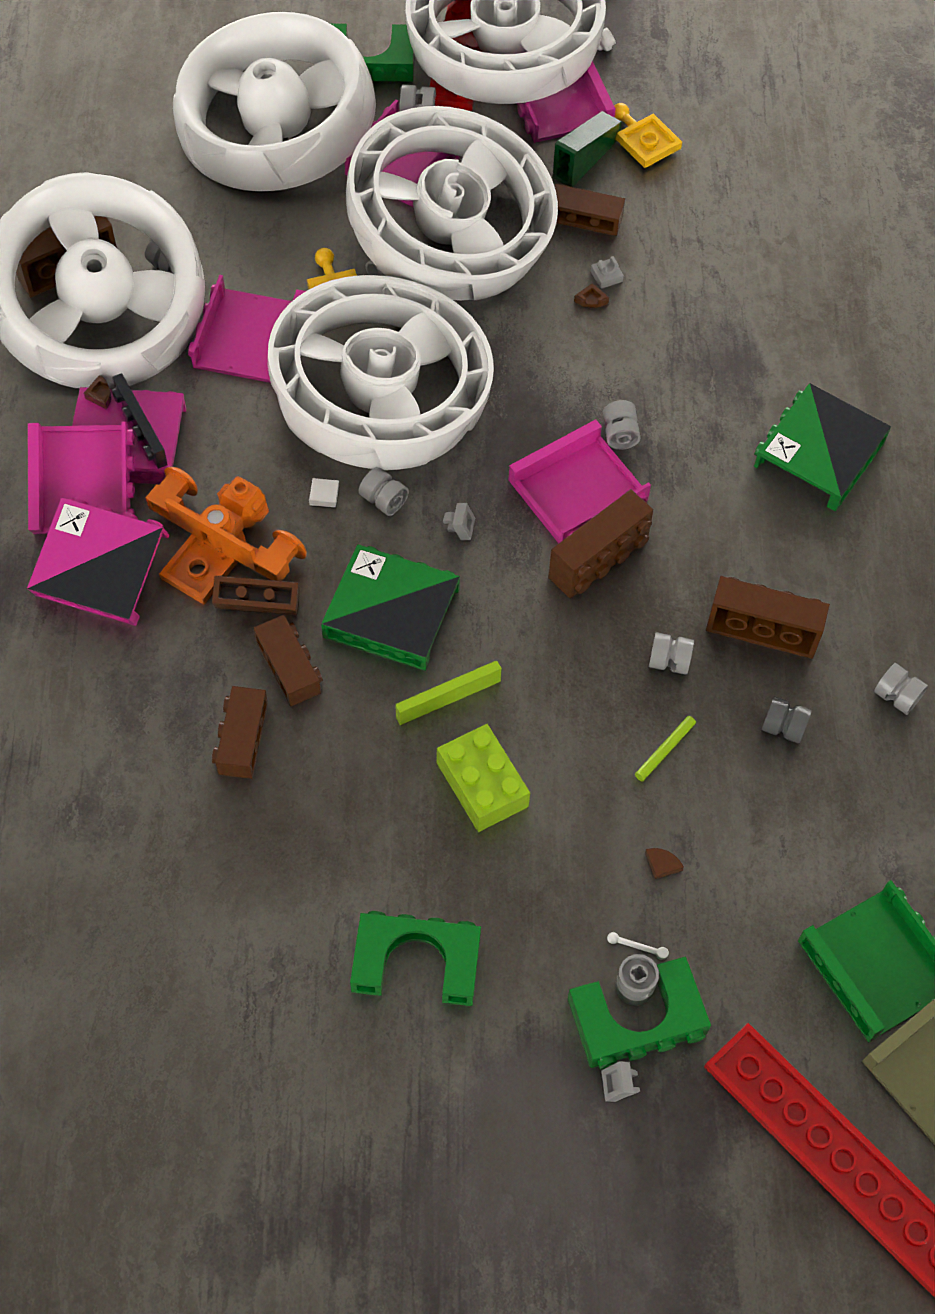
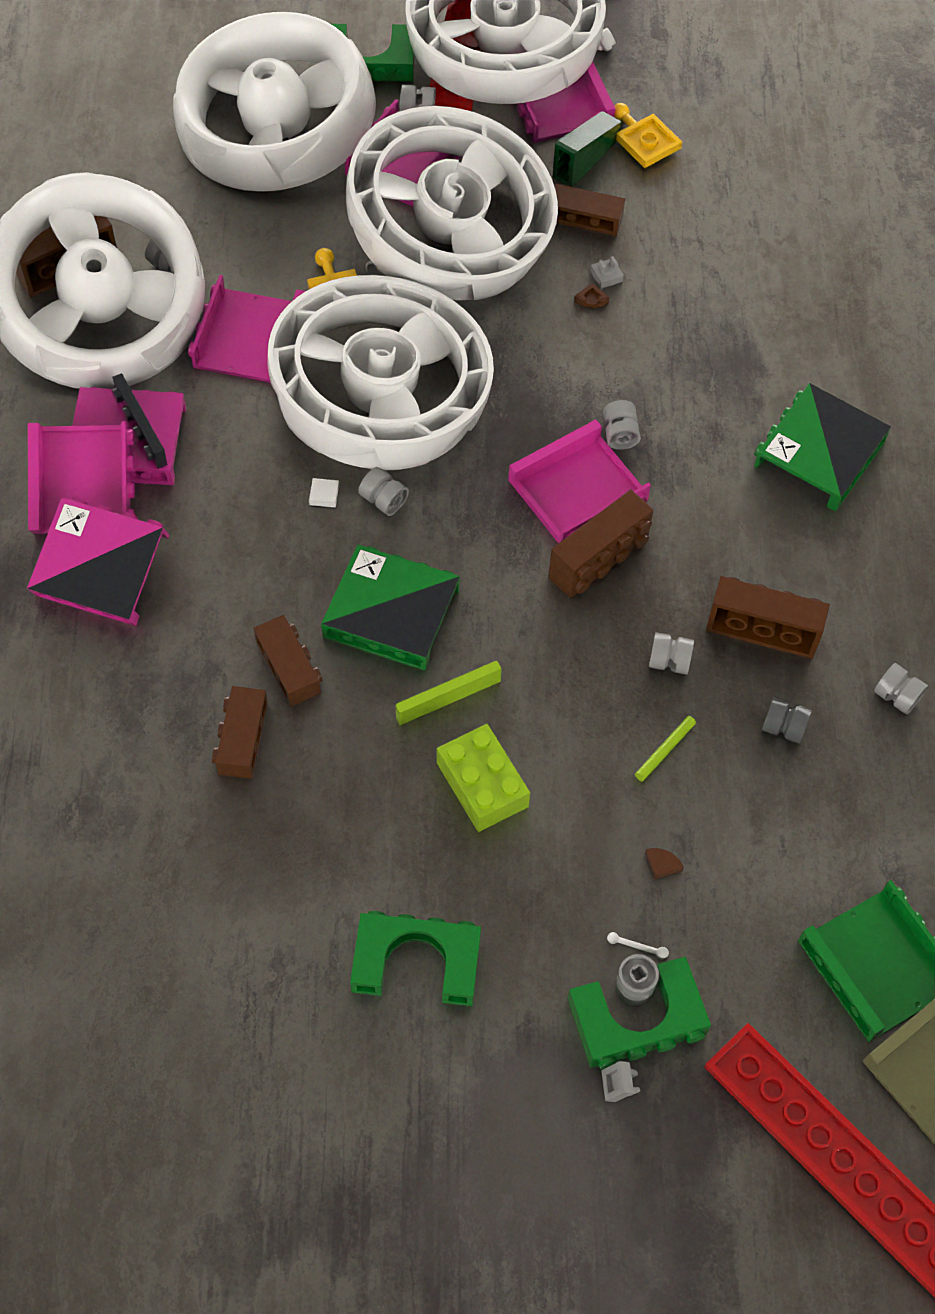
(99, 392): reddish brown tile -> none
(218, 534): orange piece -> none
(256, 595): reddish brown brick -> none
(461, 521): light grey tile -> none

